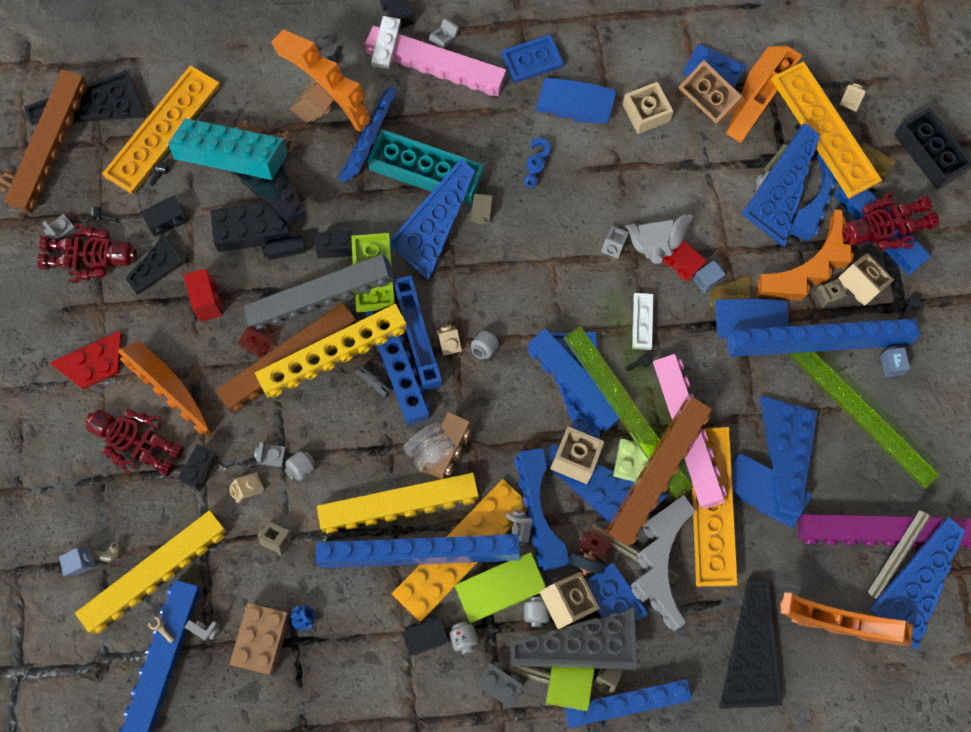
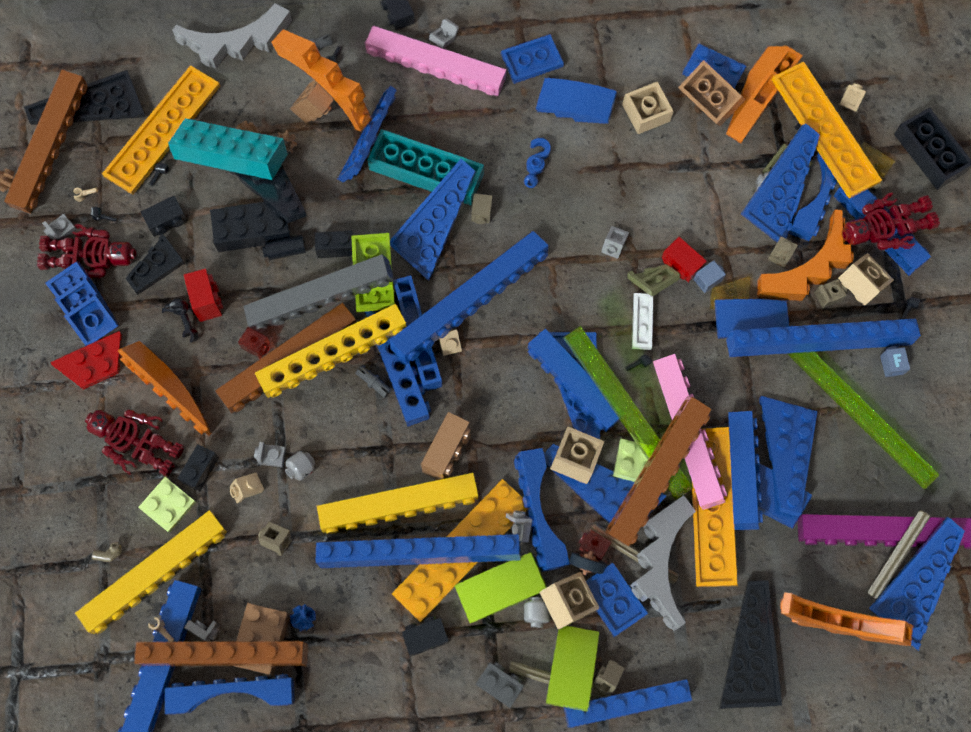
(77, 561): sand blue brick -> none
(81, 197): none -> tan hand
(82, 304): none -> blue slope
(167, 504): none -> yellowish green plate
(180, 307): none -> black piece
(185, 699): none -> blue arch
(221, 654): none -> dark orange brick
(236, 43): none -> light grey arch
(386, 42): white plate -> none
(429, 447): clear wheel -> none
(463, 637): light grey head -> none
(469, 297): none -> blue brick
(484, 345): light grey head -> none
(589, 644): dark grey wing -> none
(654, 279): none -> olive wing
(659, 238): light grey torso -> none
(743, 471): none -> blue brick
(782, 252): none -> dark tan brick

